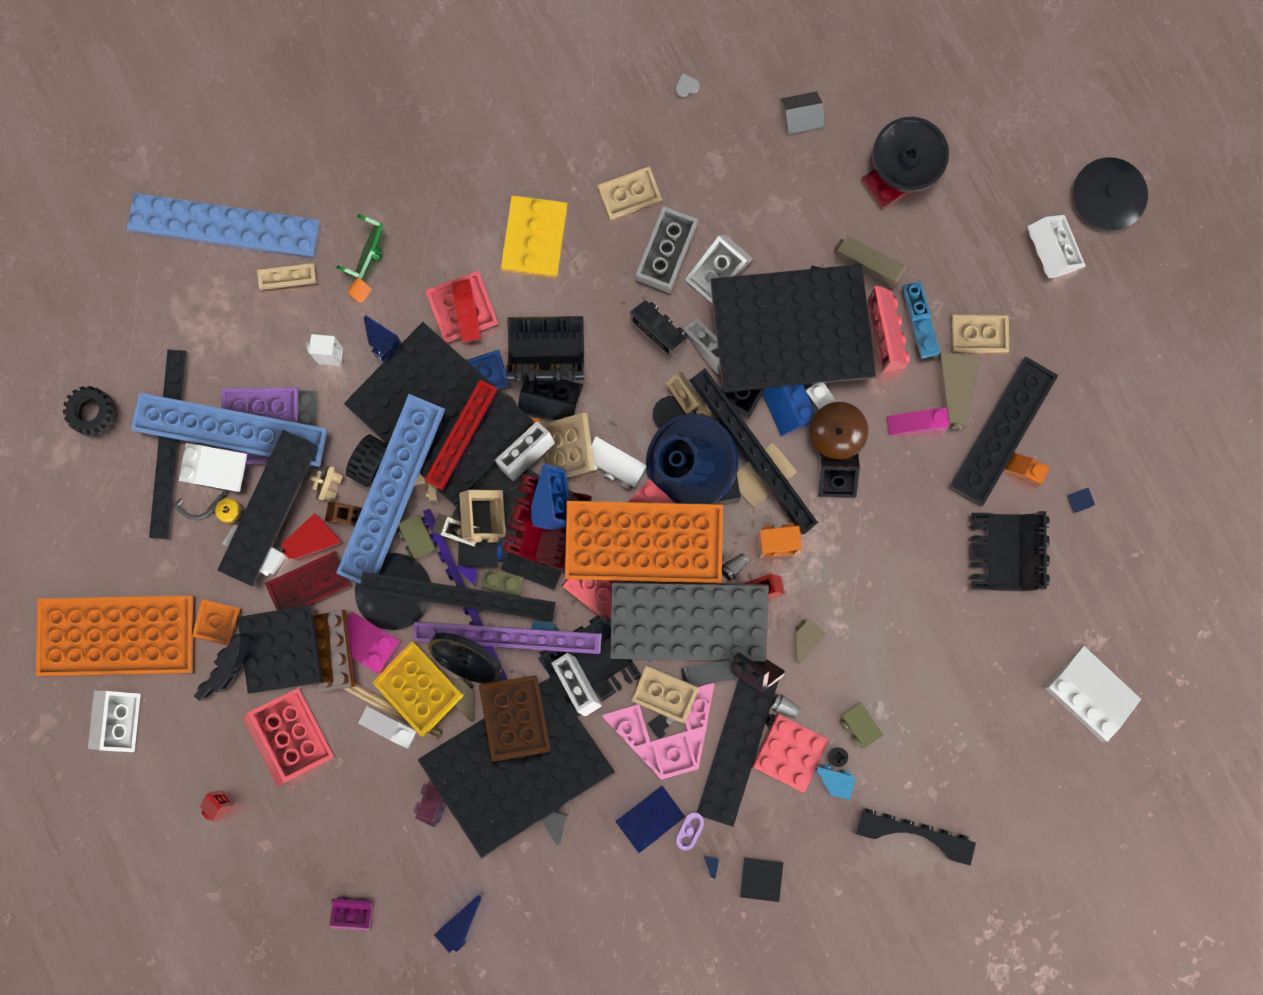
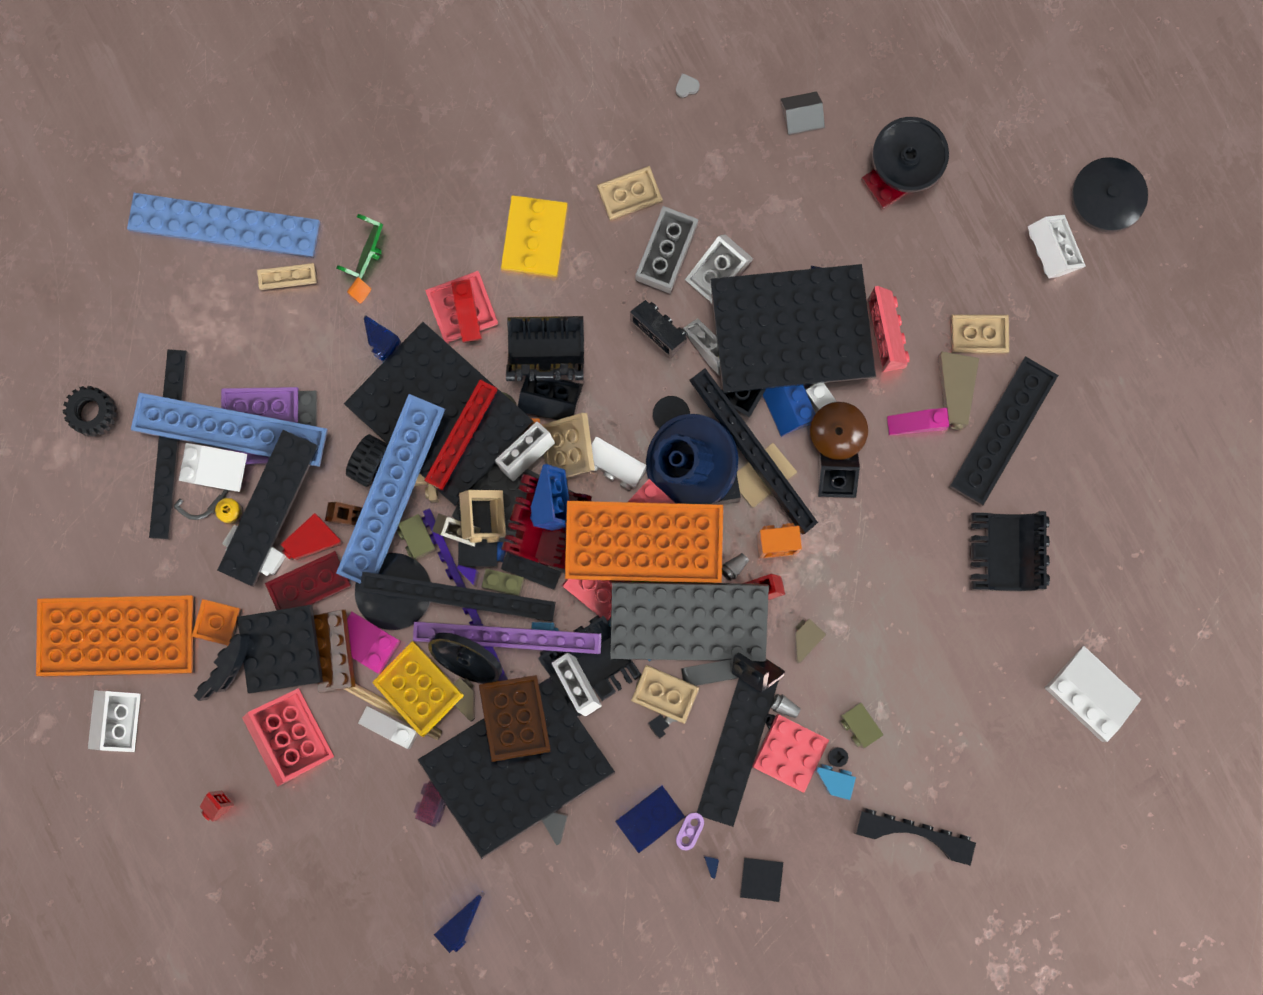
(325, 350): white brick -> none
(329, 475): tan hips -> none
(351, 914): magenta bracket -> none
(492, 368): blue plate -> none
(673, 753): bright pink wing -> none
(688, 396): tan plate -> none
(874, 264): dark tan slope -> none
(920, 320): dark azure slope -> none
(1027, 469): orange slope -> none
(1081, 500): dark blue slope -> none

